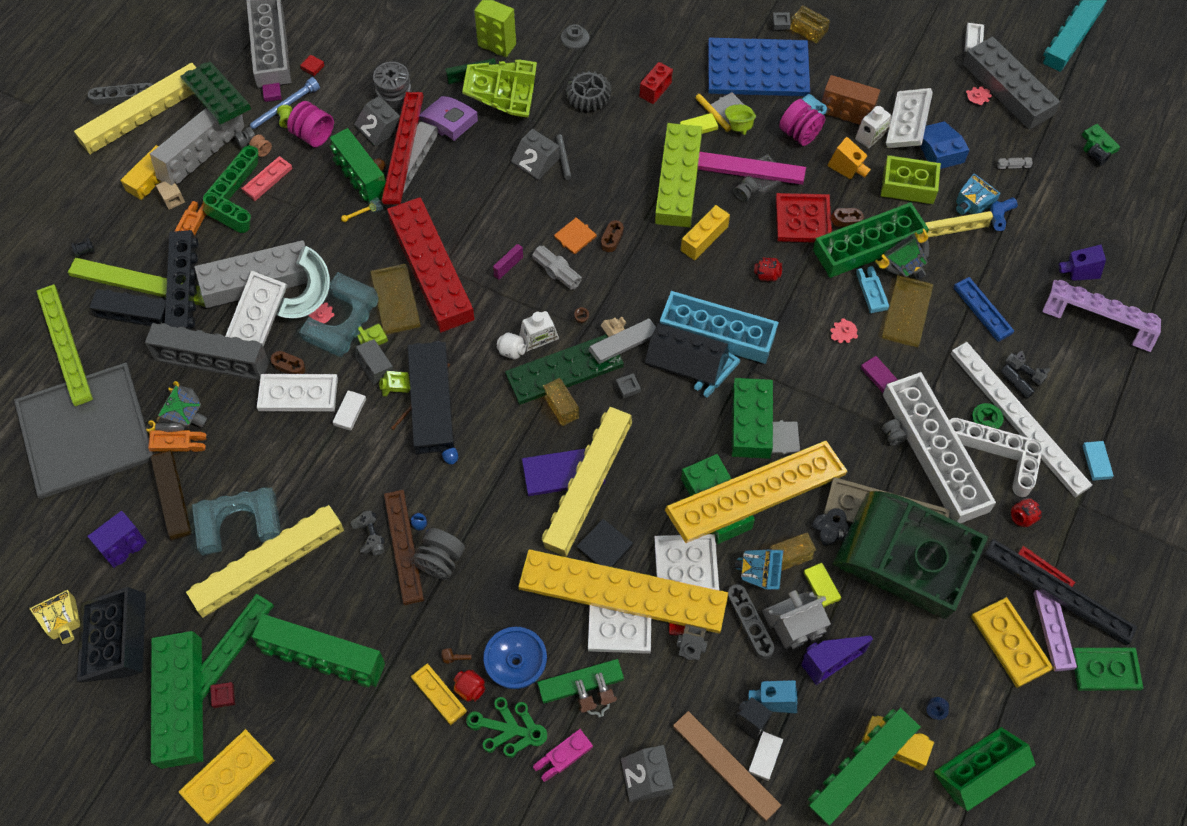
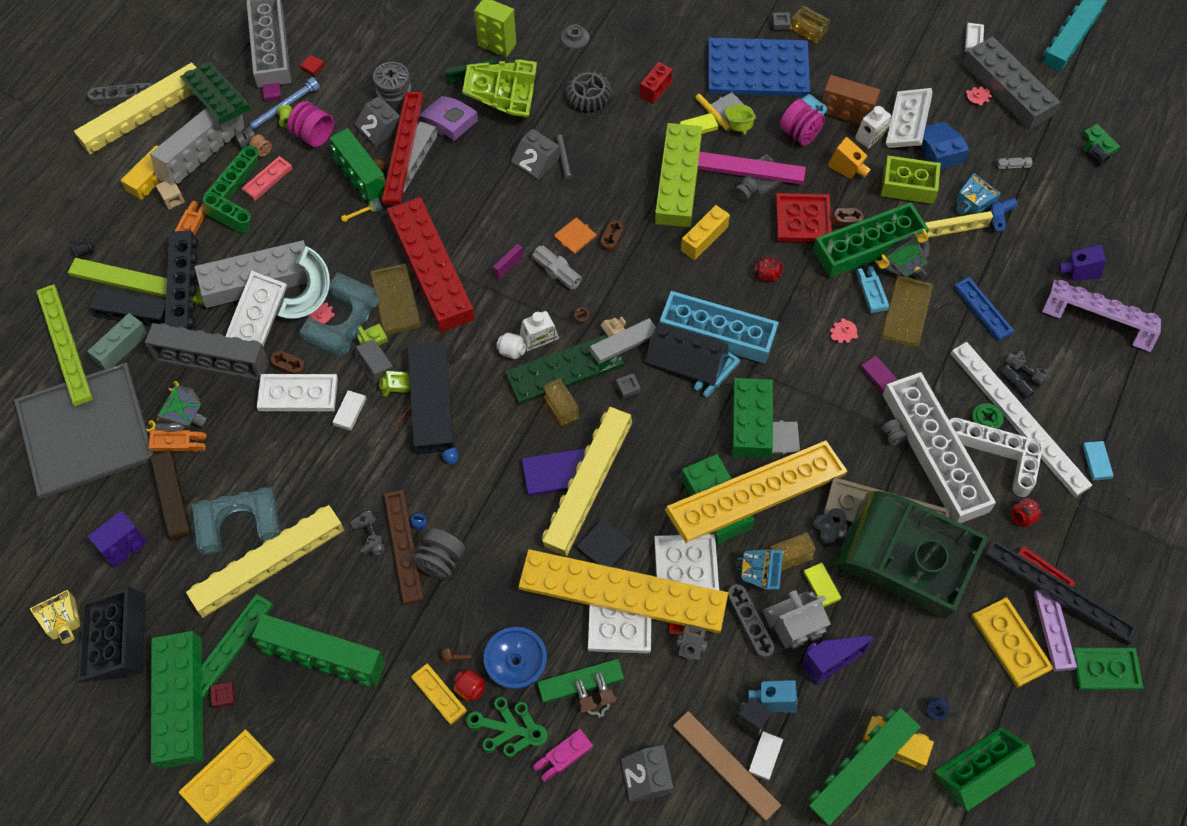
(118, 342): none -> sand green brick

